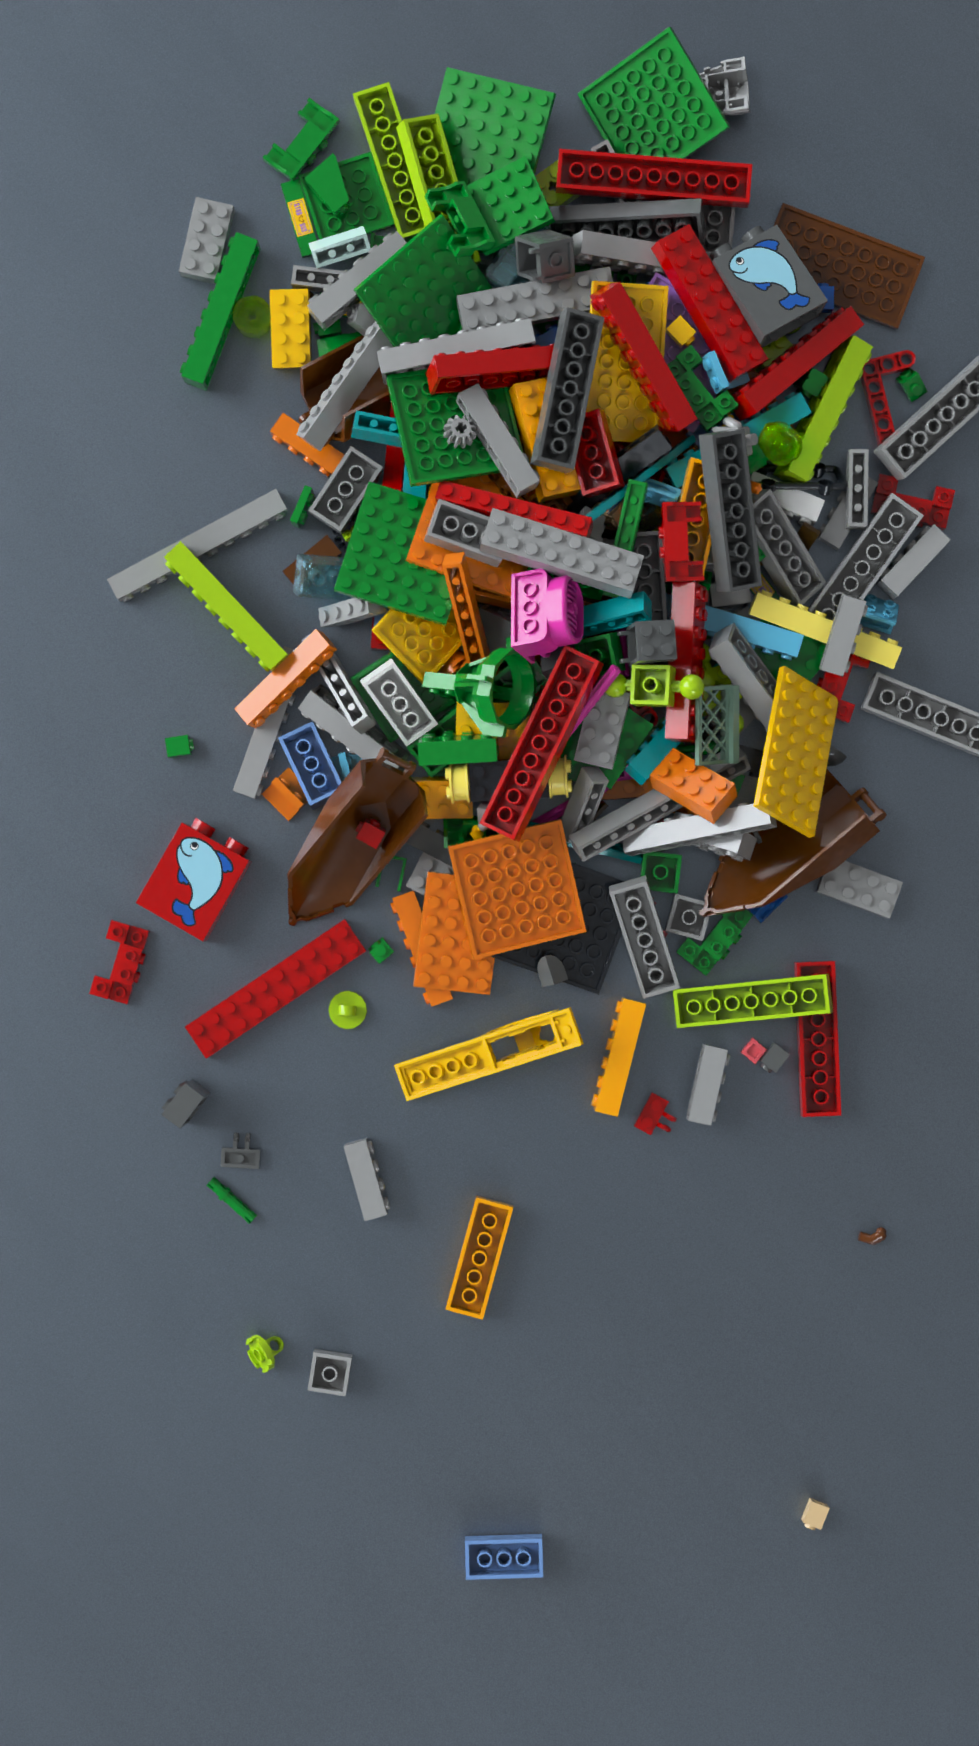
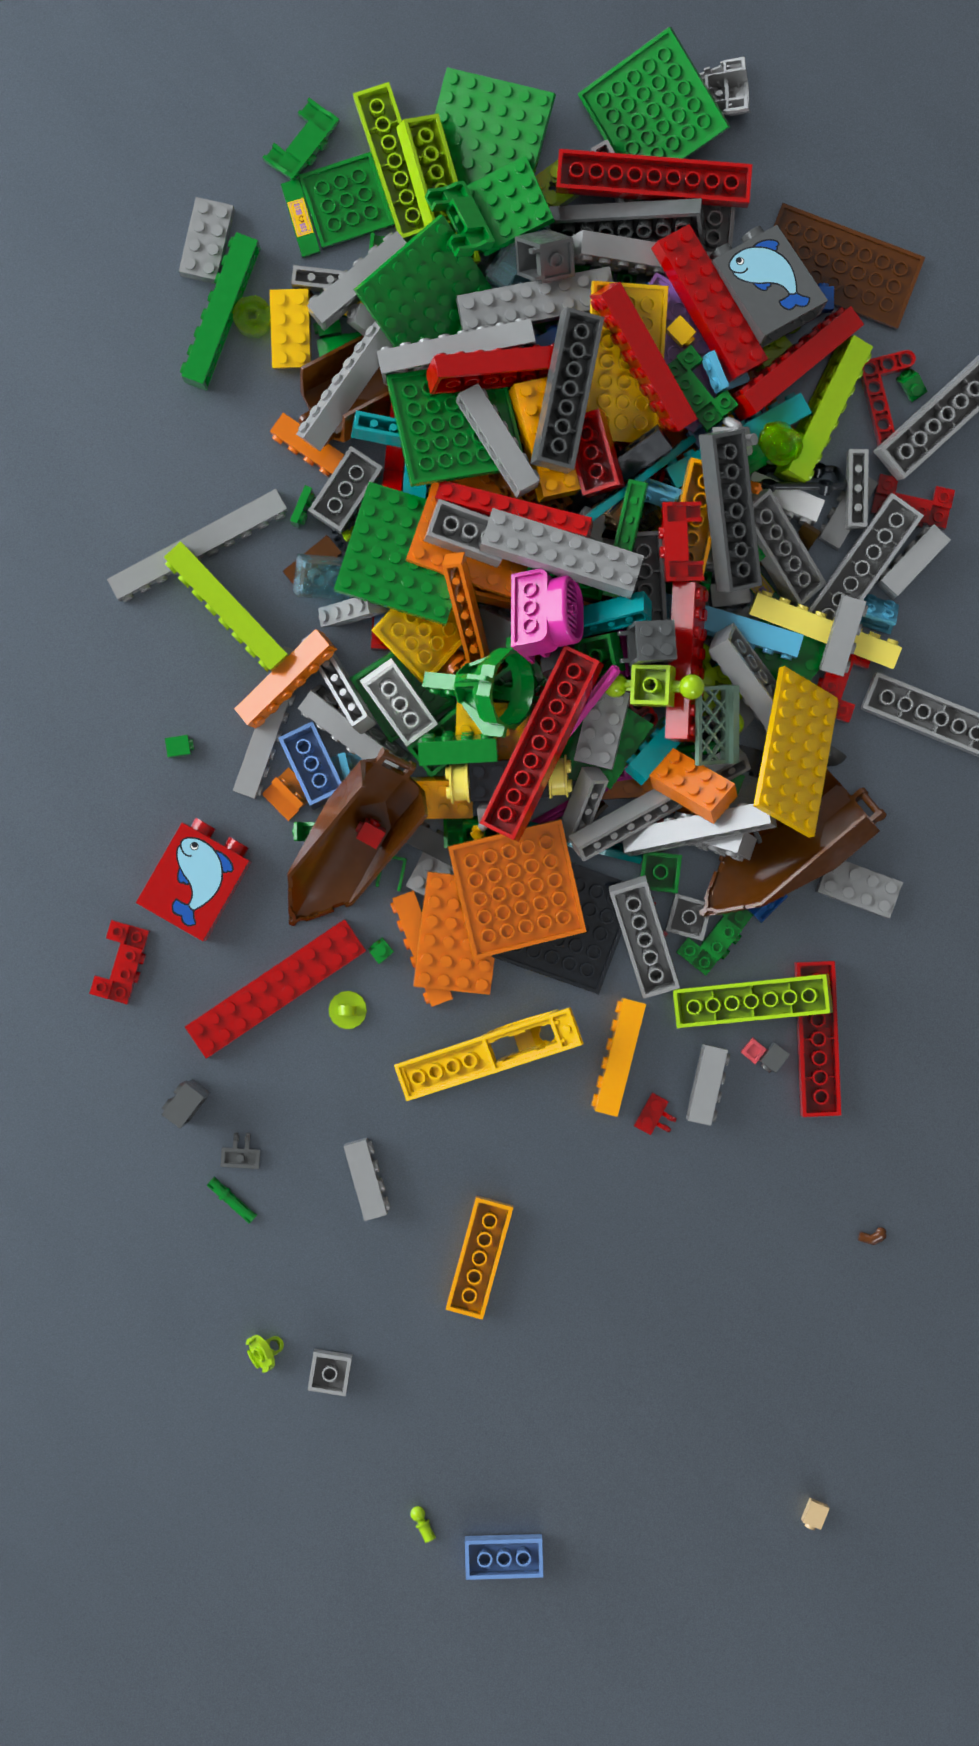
(301, 830): none -> green bracket
(329, 186): green slope -> none
(339, 247): light aqua brick -> none
(423, 1525): none -> lime pin
(459, 438): light grey gear -> none
(551, 971): dark grey brick -> none
(811, 383): green brick -> none

